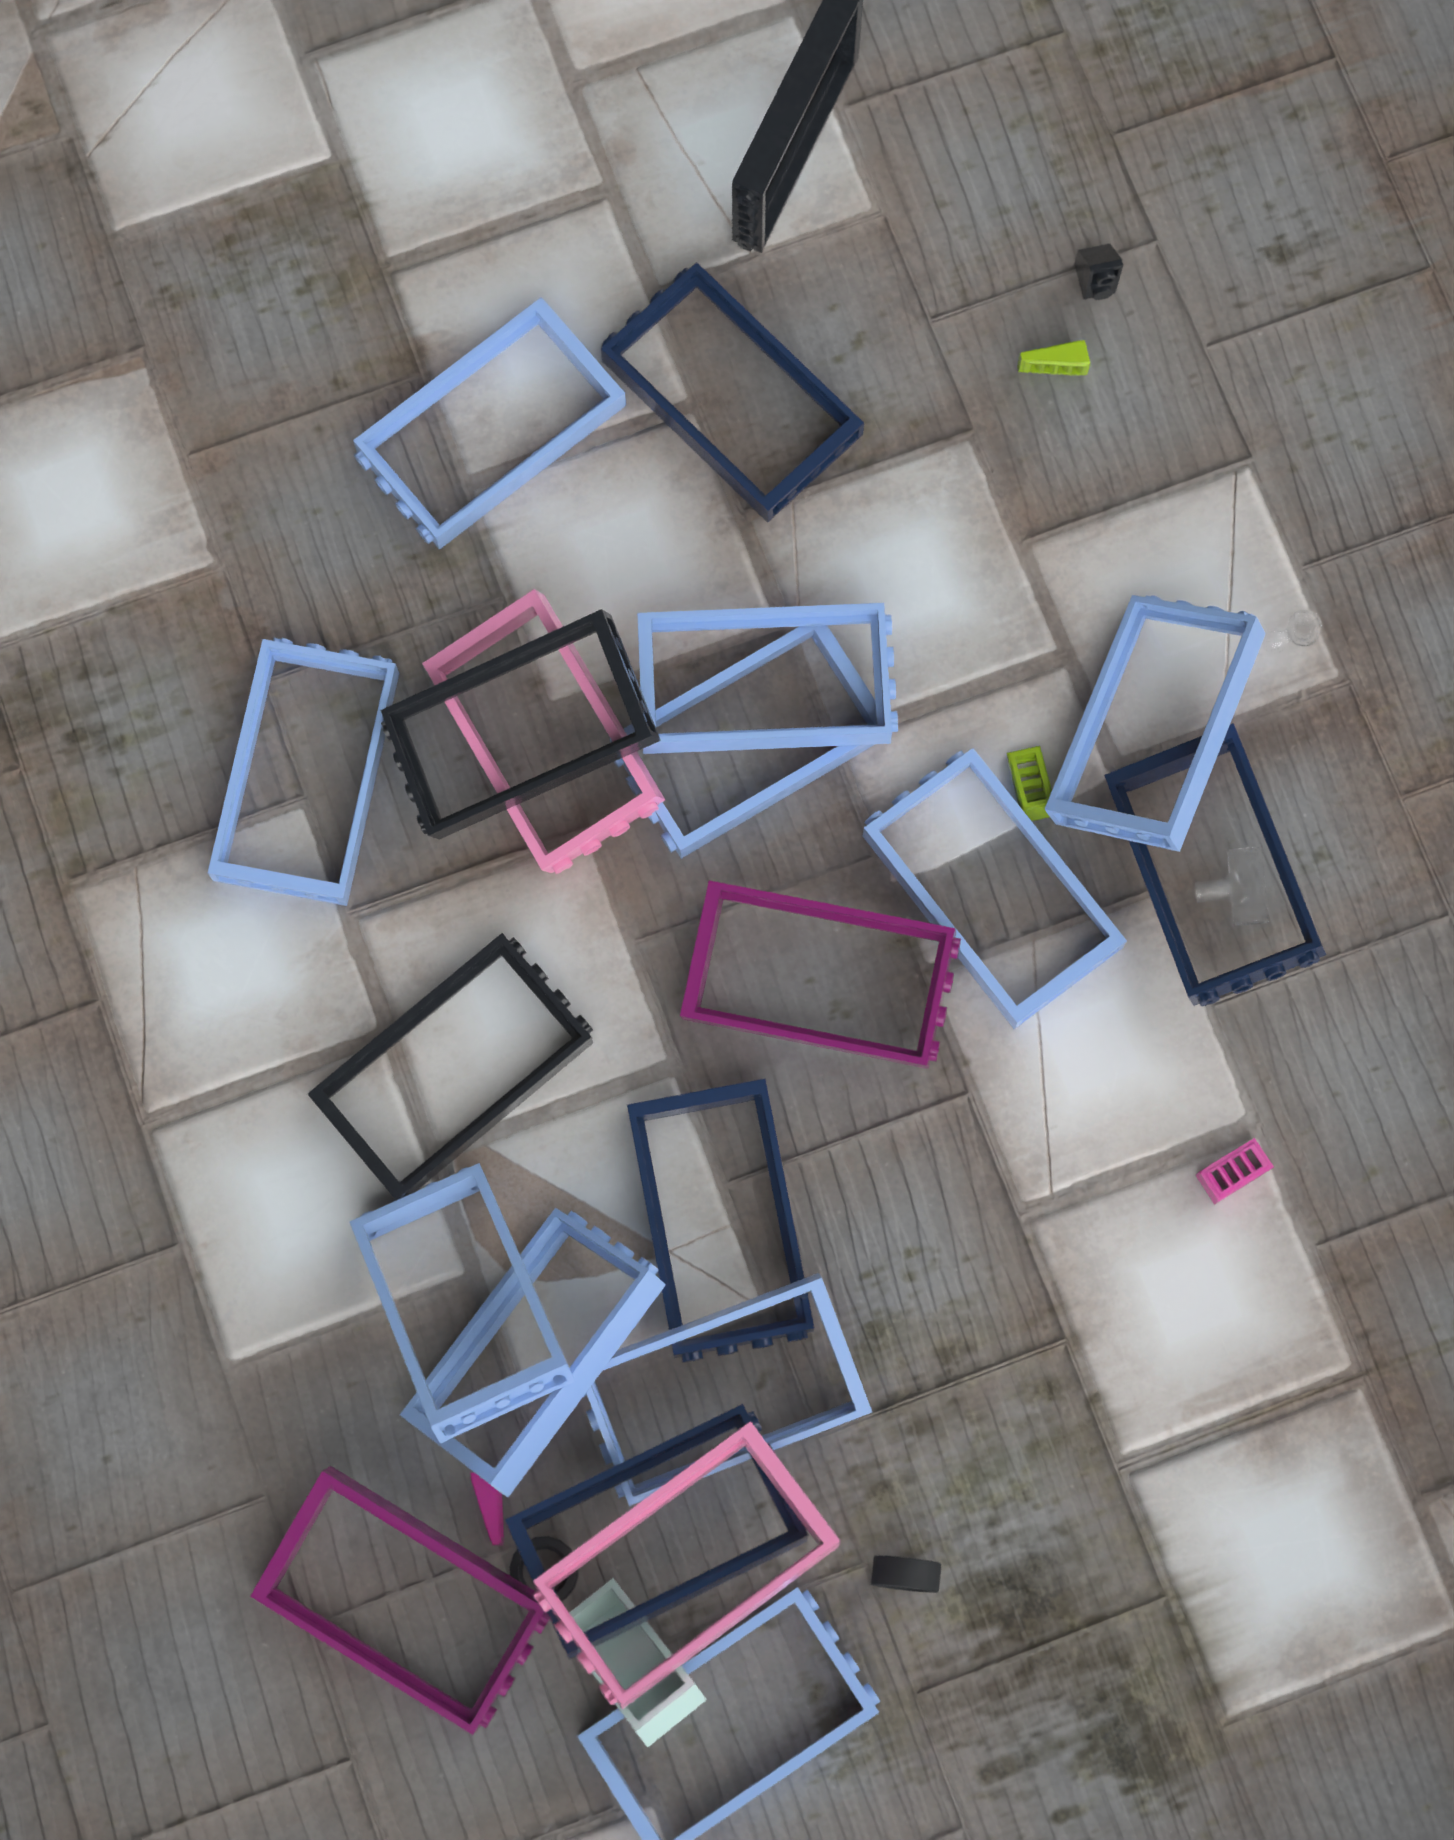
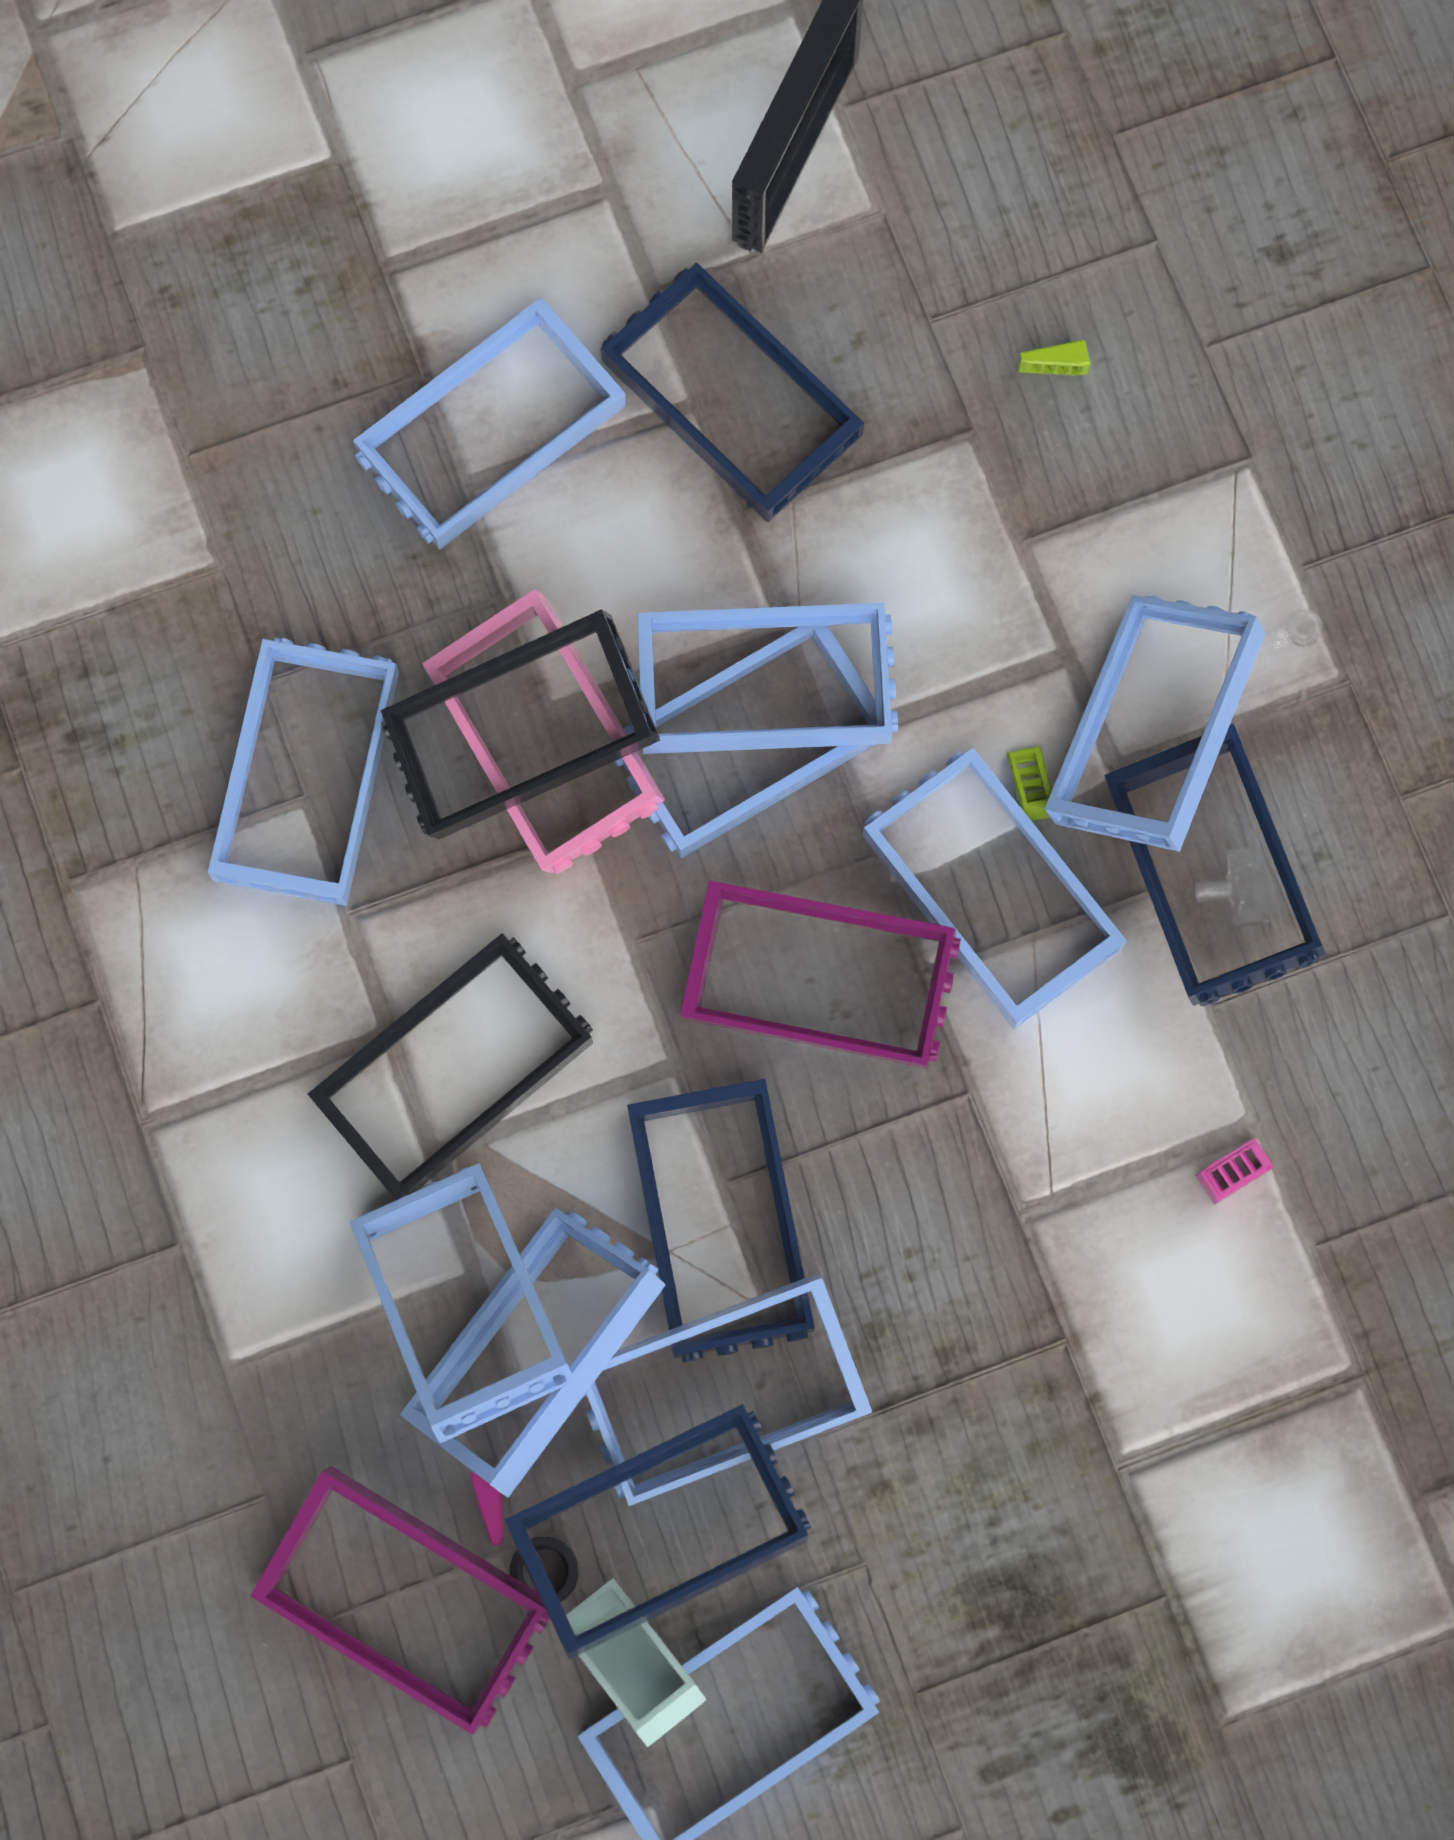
(786, 1486): bright pink door -> none
(906, 1574): black tyre -> none
(1098, 271): black slope -> none

